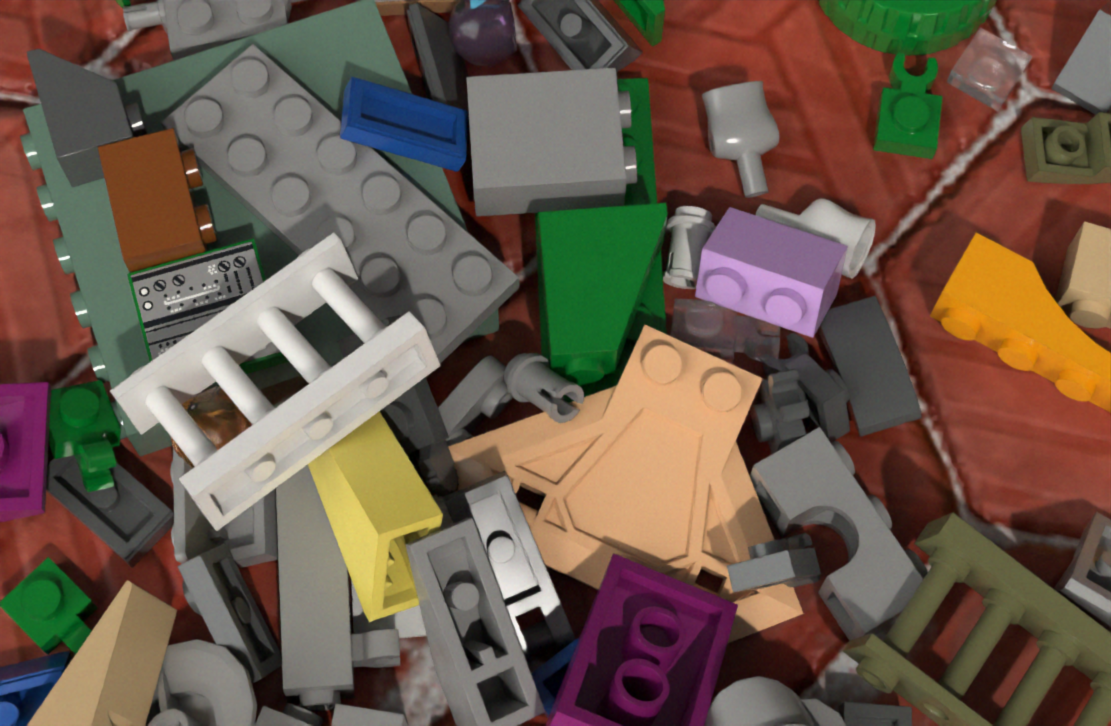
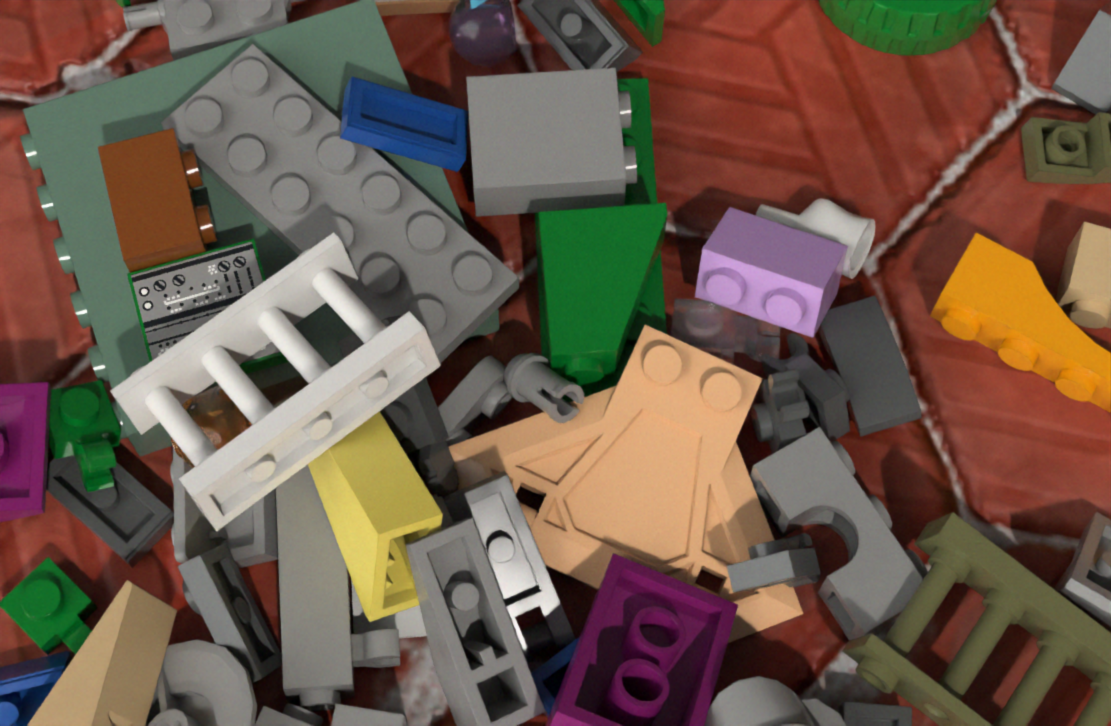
(81, 114): dark grey slope -> none
(439, 64): dark grey slope -> none
(690, 232): white pin -> none
(742, 130): light grey piece -> none
(908, 115): green plate -> none
(989, 69): clear plate -> none

